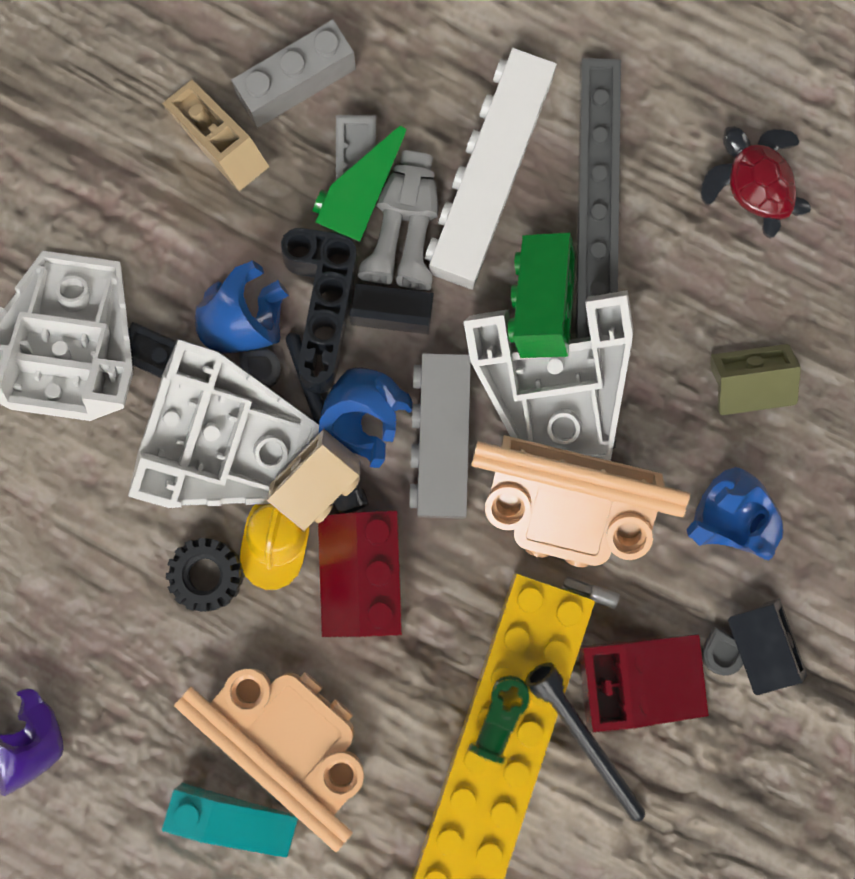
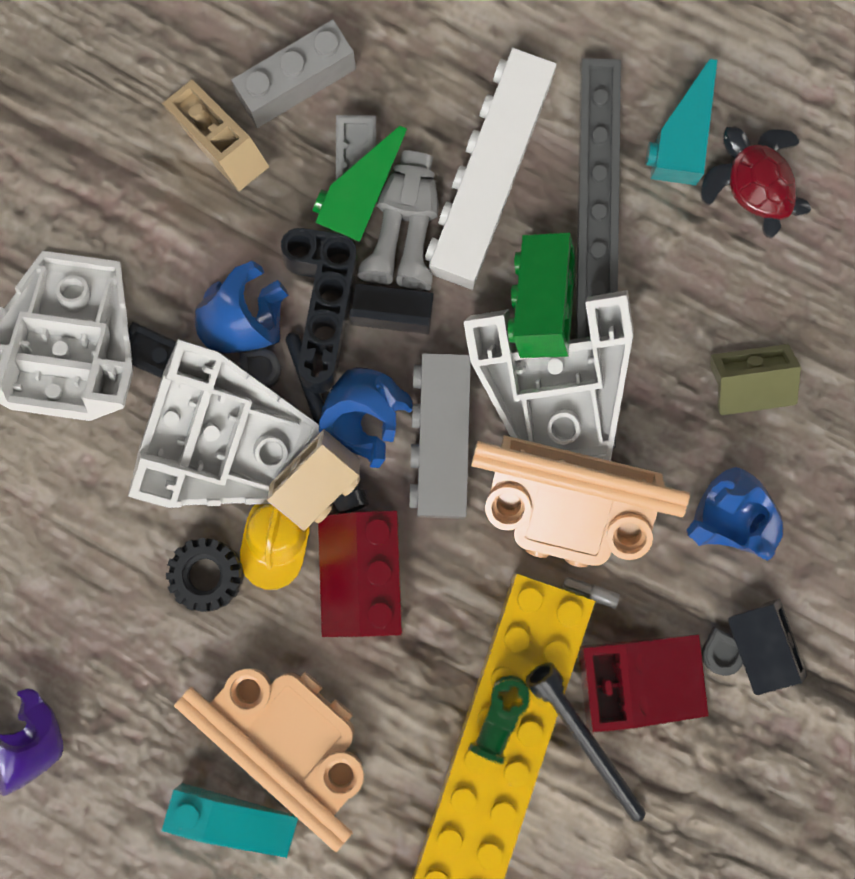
(682, 143): none -> teal slope

